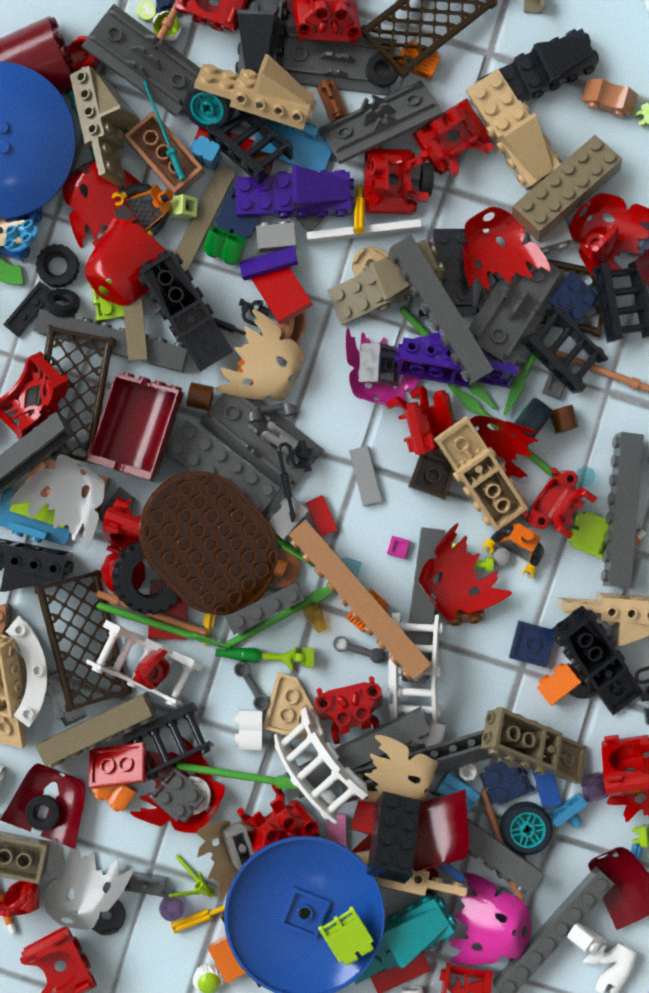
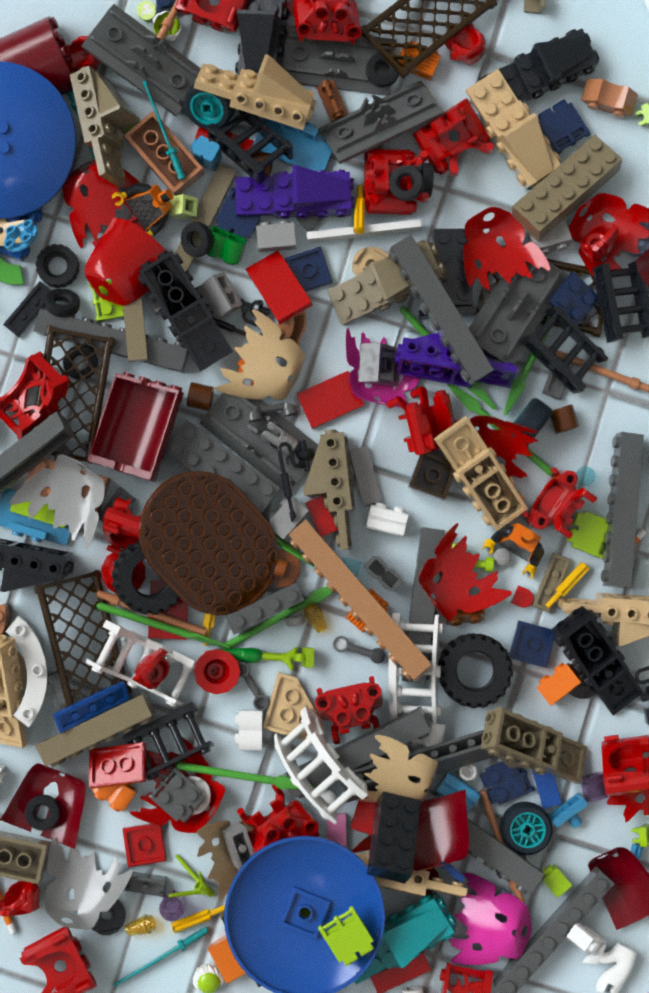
(68, 365): none -> black tyre
(91, 707): none -> blue tile
(140, 926): none -> clear yellow cone
(144, 844): none -> red tile
(181, 944): none -> teal sword
(206, 236): none -> black tyre
(220, 295): none -> light grey brick
(224, 675): none -> red hat
(268, 263): dark purple tile -> none
(295, 620): none -> light grey tile
(310, 269): none -> dark blue tile
(324, 478): none -> dark tan wedge
(329, 400): none -> red tile
(387, 520): none -> white brick
(387, 577): none -> dark grey brick
(398, 174): none -> black tyre
(398, 547): dark pink tile -> none
(467, 45): none -> red hair
(501, 670): none -> black tyre
(522, 597): none -> red tile
(551, 580): none -> dark tan tile
(555, 880): none -> lime brick
(562, 125): none -> dark blue plate
(563, 589): none -> yellow axle

